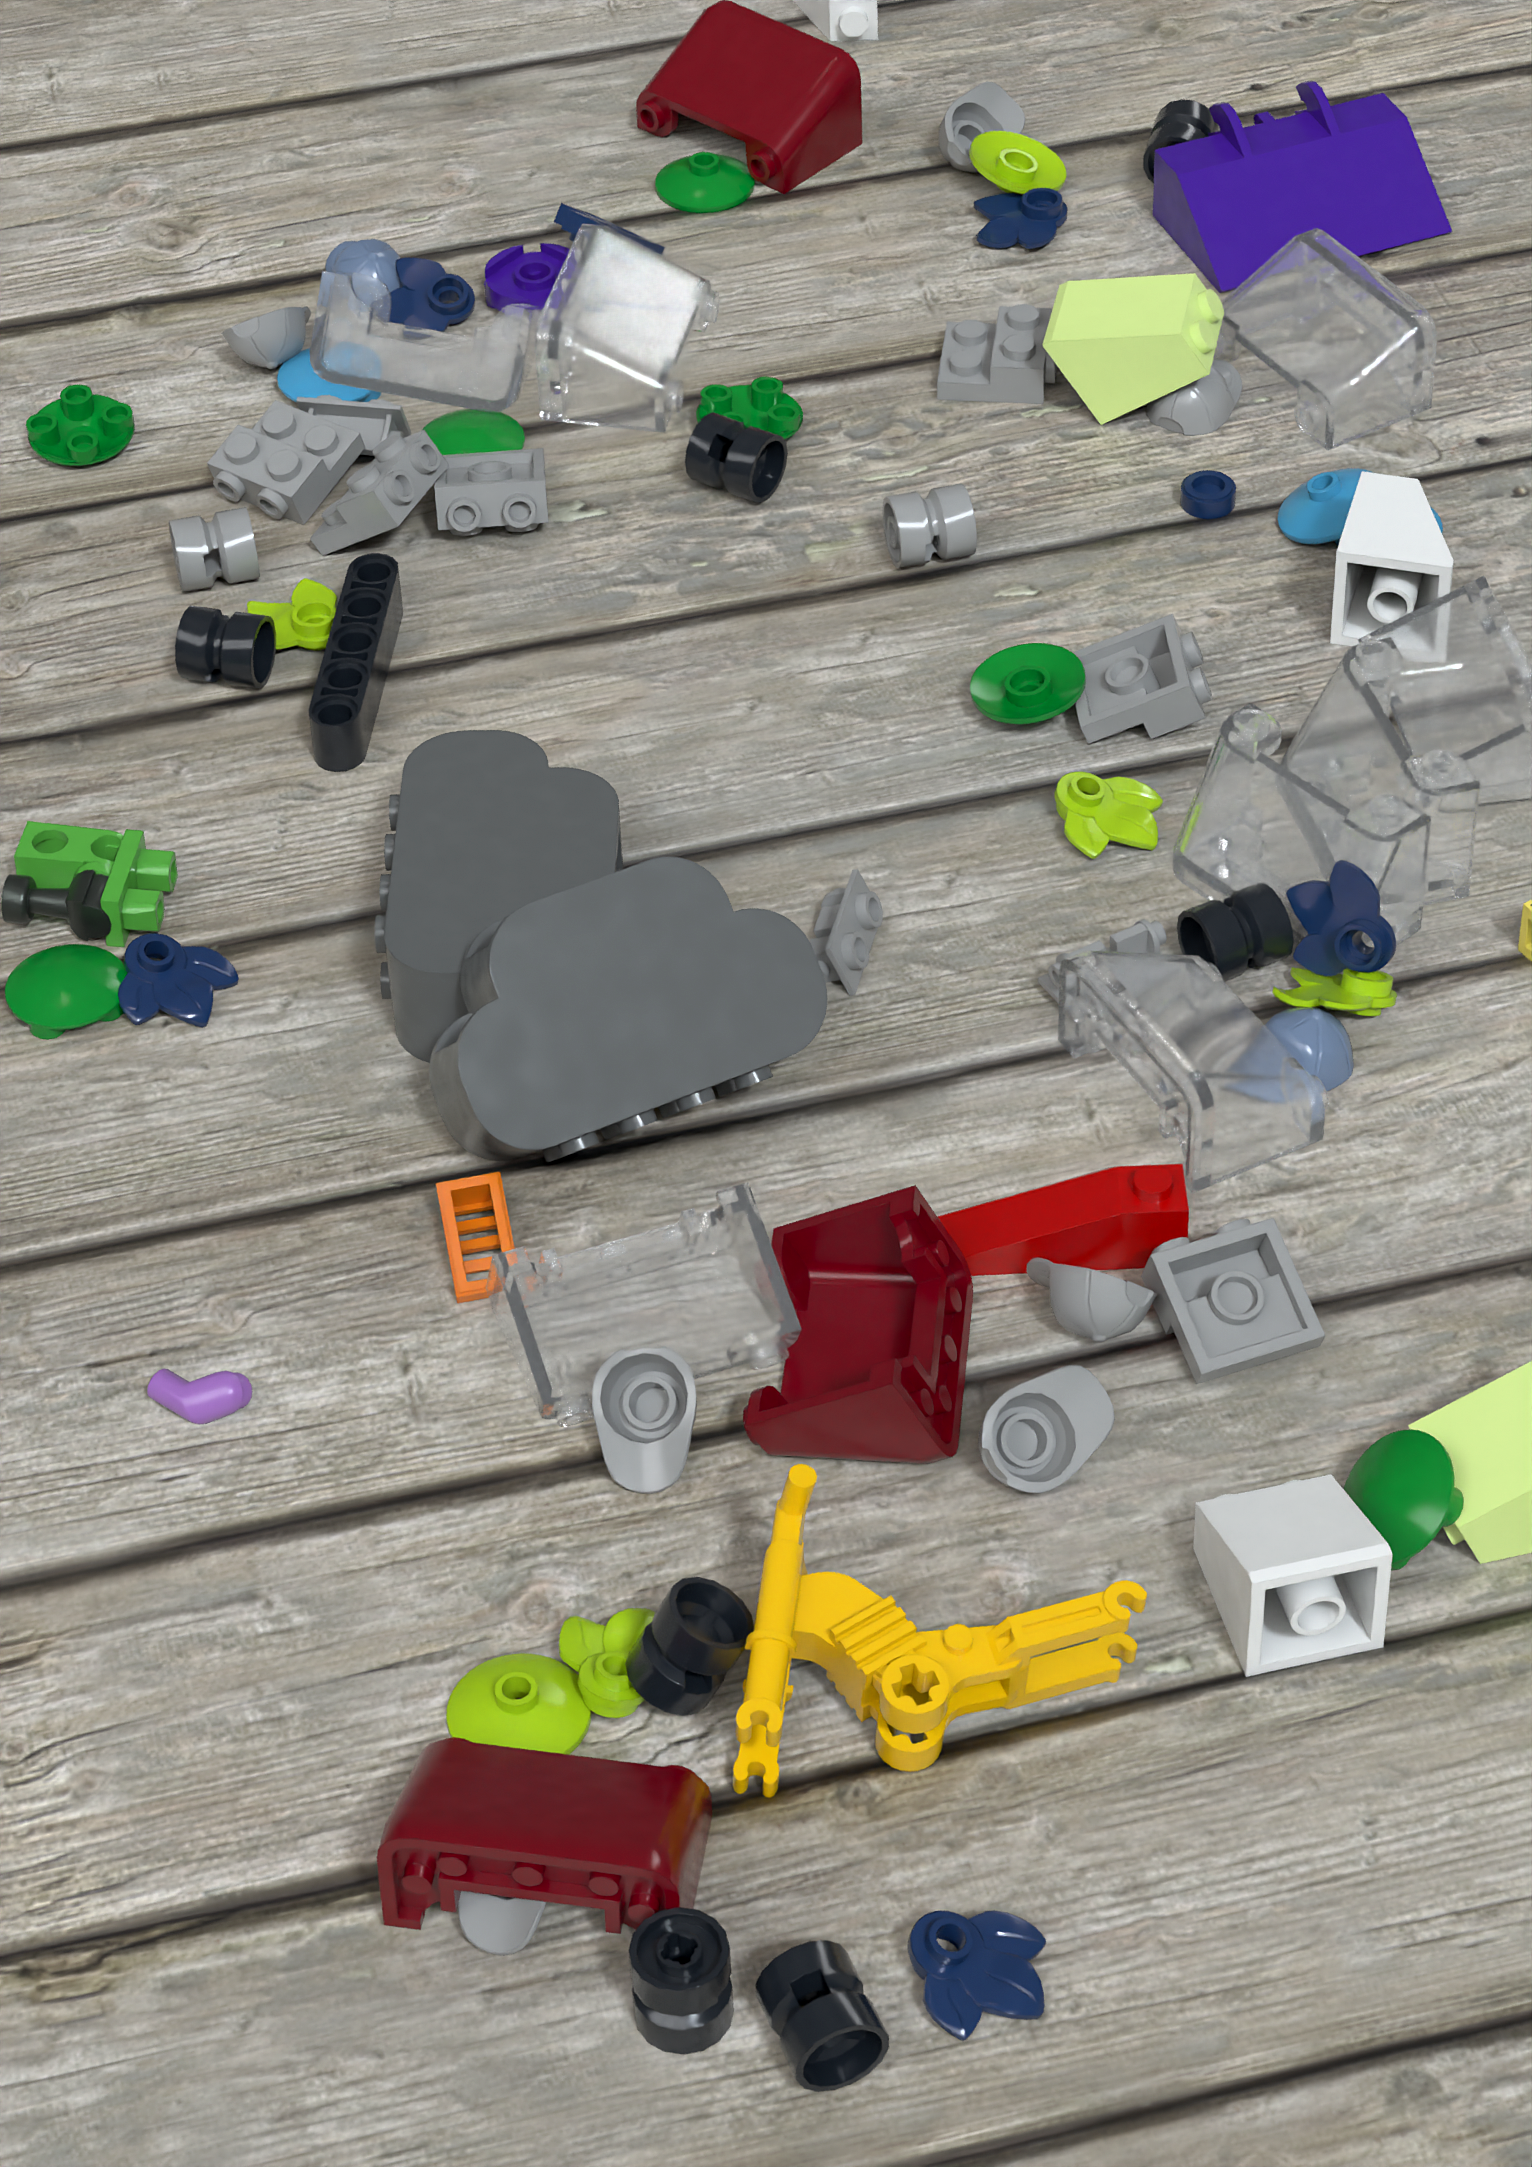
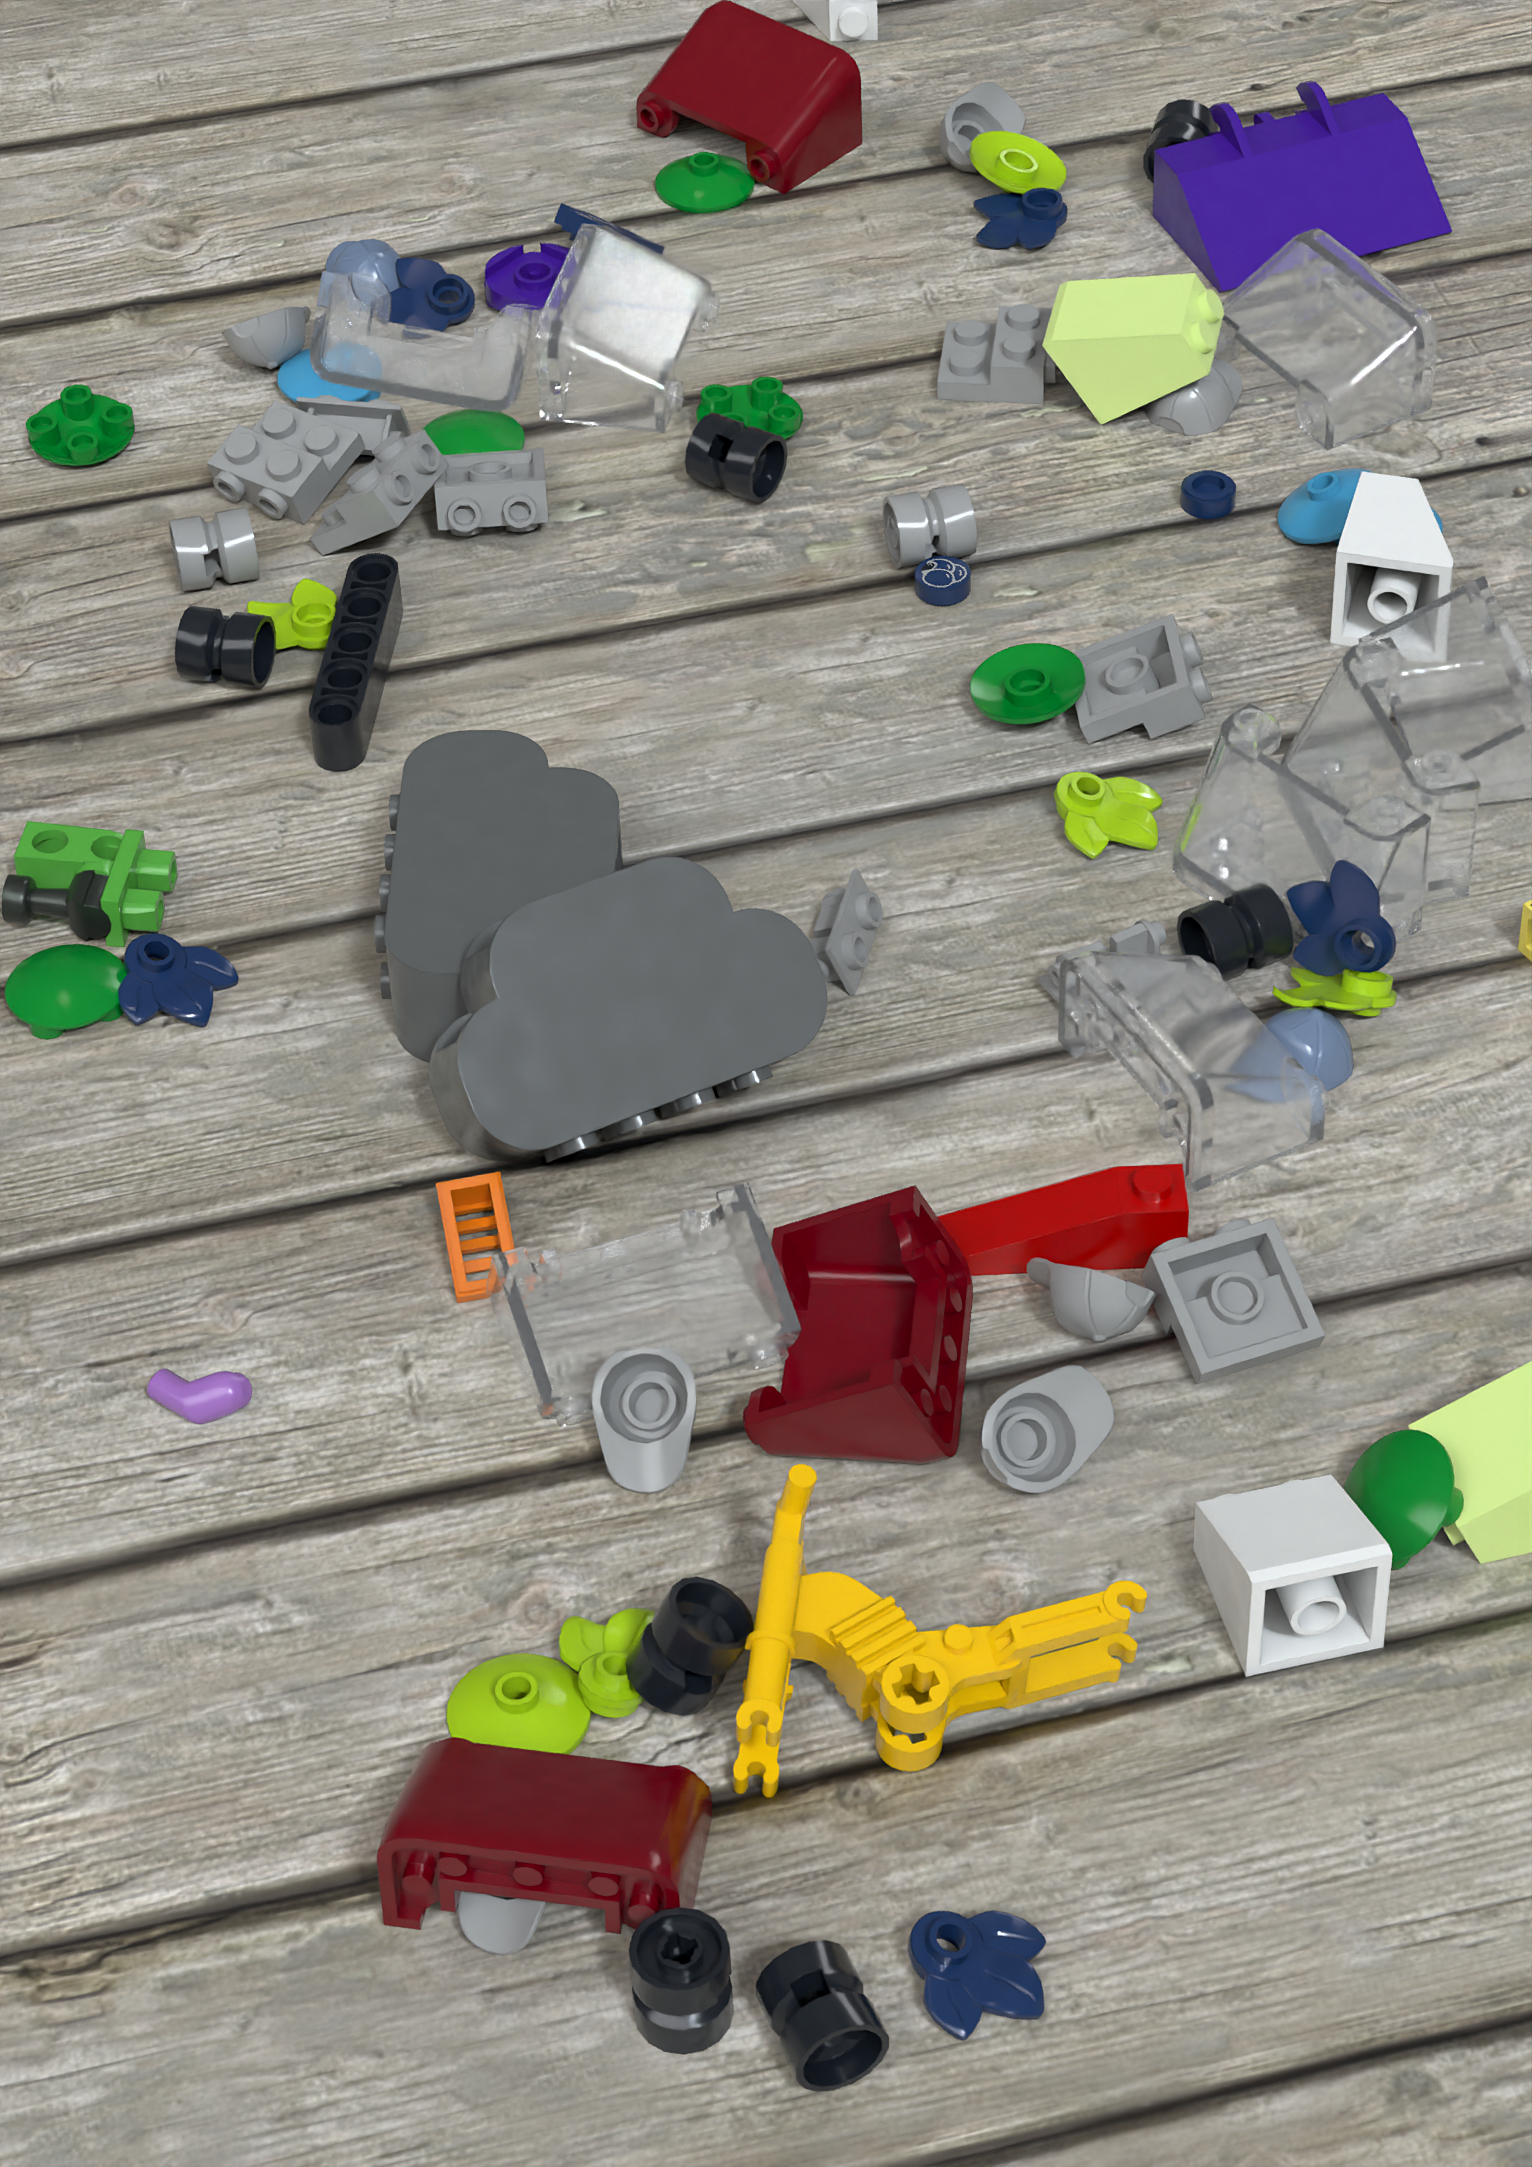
(942, 580): none -> dark blue tile

